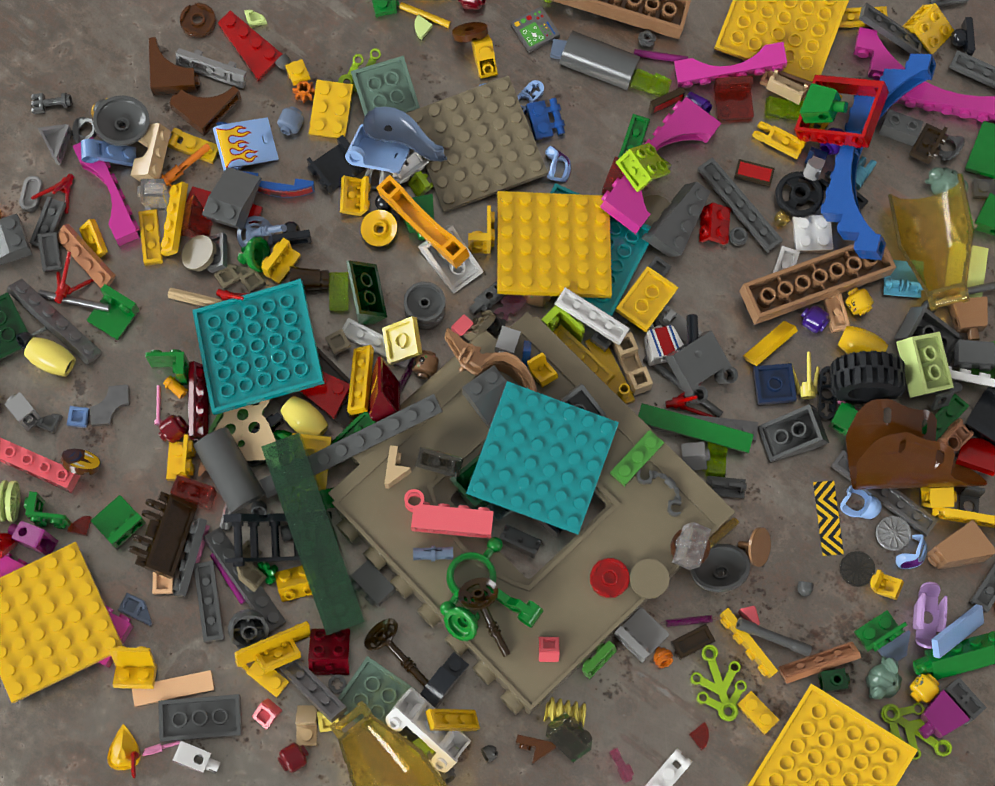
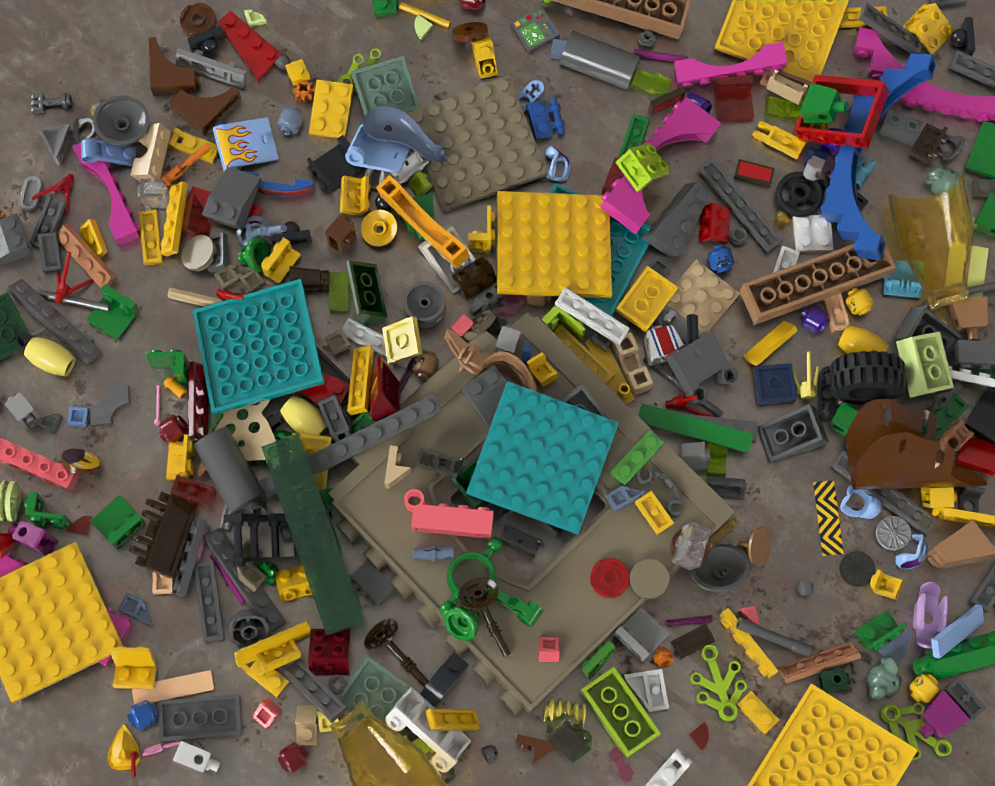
(143, 715): none -> blue head
(207, 40): none -> black tile
(335, 417): none -> dark grey hinge
(341, 234): none -> reddish brown brick
(475, 277): none -> dark brown bracket
(620, 712): none -> lime brick
(622, 497): none -> sand blue tile
(649, 689): none -> white wing
(654, 513): none -> yellow plate
(702, 294): none -> tan plate
(721, 259): none -> blue head

